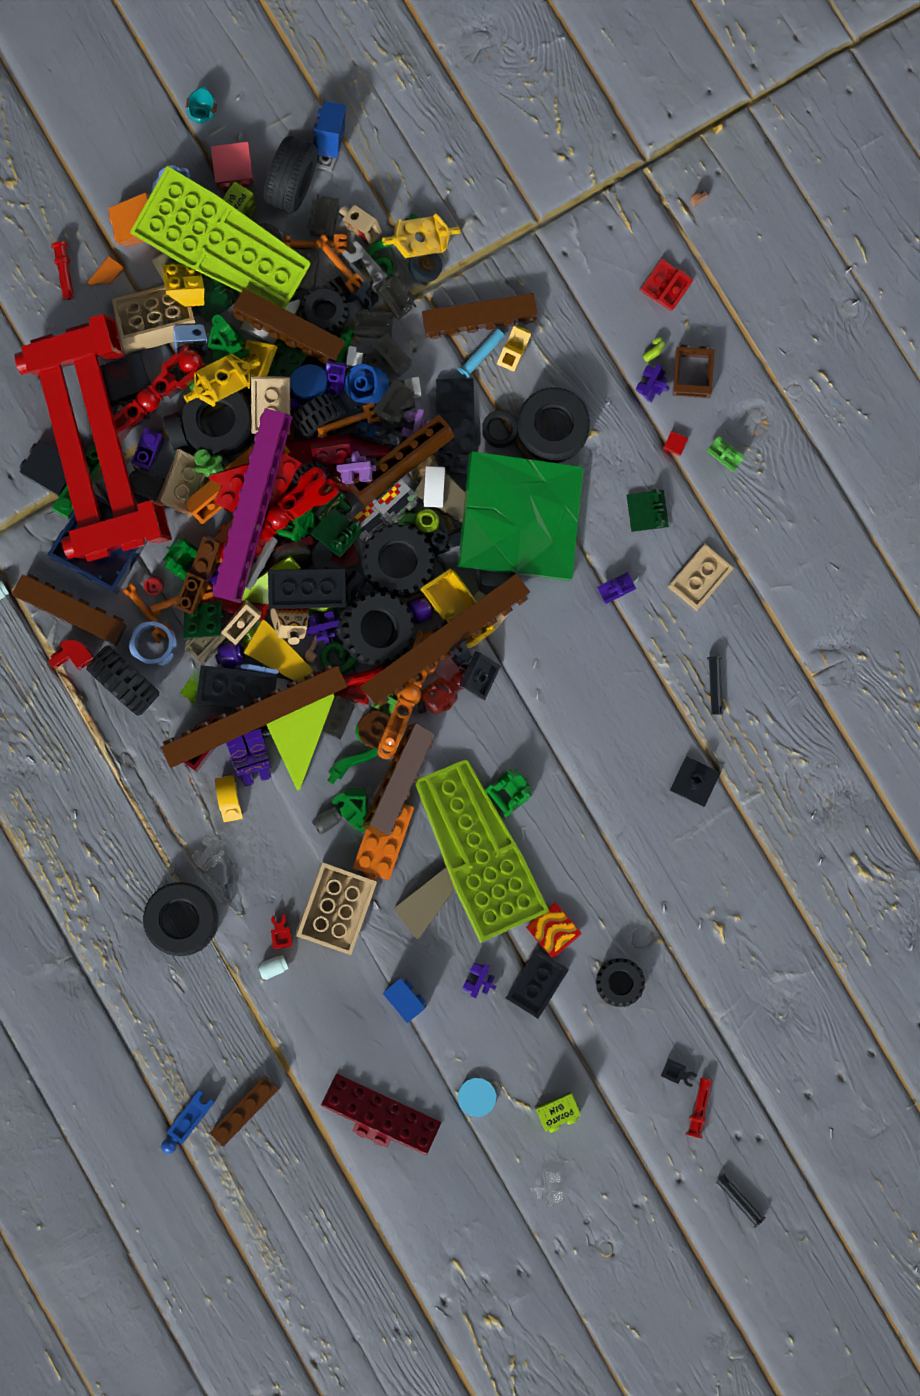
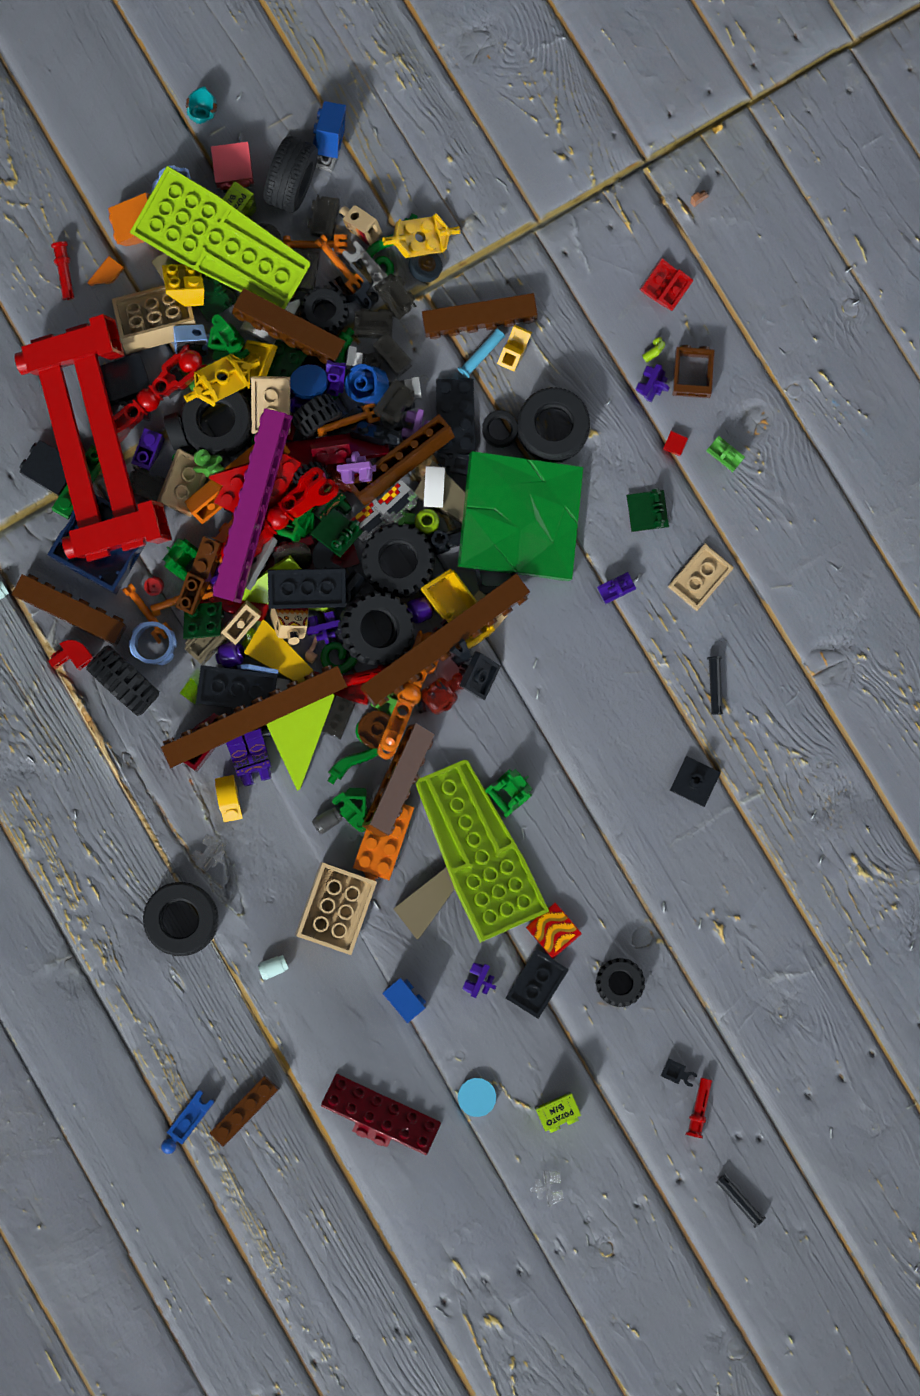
(281, 936): red plate -> none

